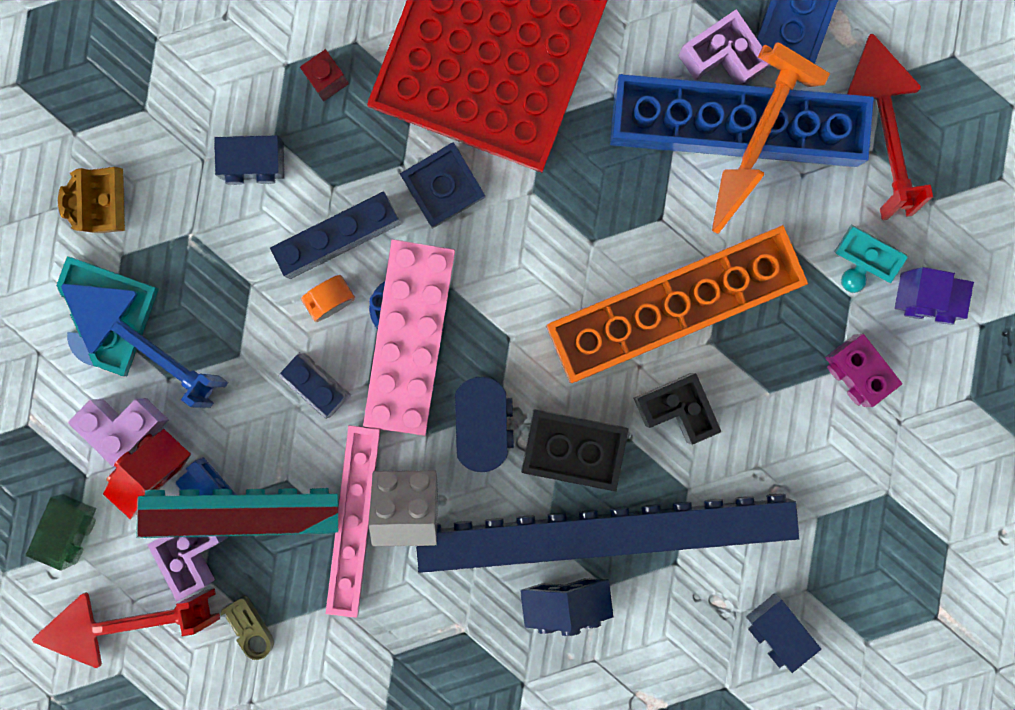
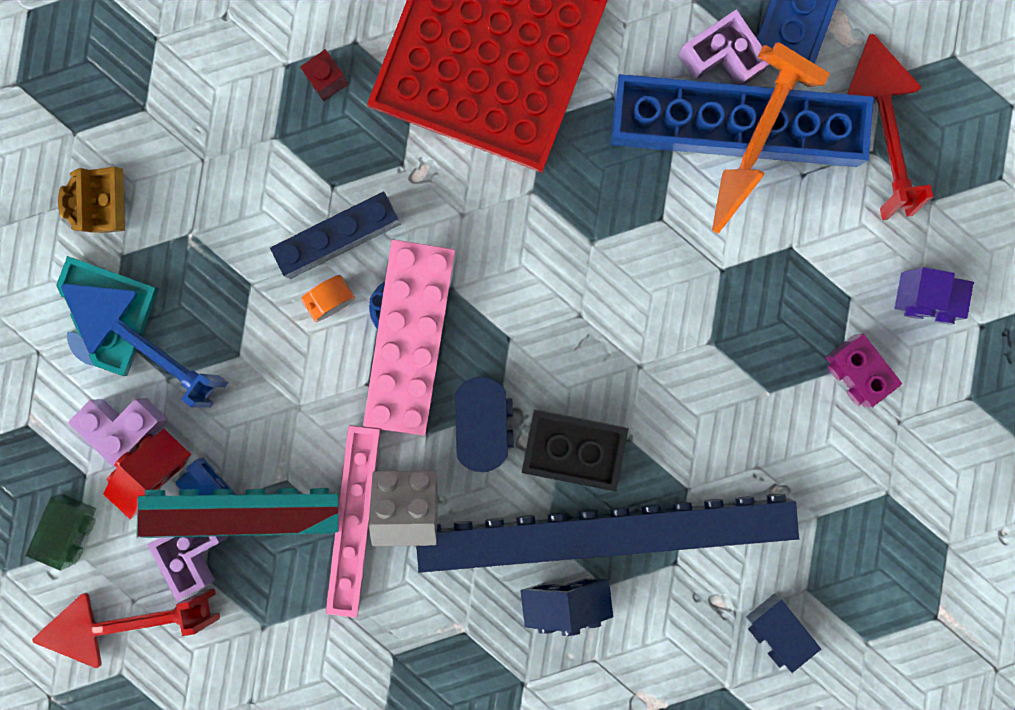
(246, 624): olive piece -> none
(249, 158): dark blue brick -> none
(314, 385): dark blue brick -> none
(442, 185): dark blue plate -> none
(676, 304): orange brick -> none
(685, 401): black brick -> none
(868, 255): teal plate -> none

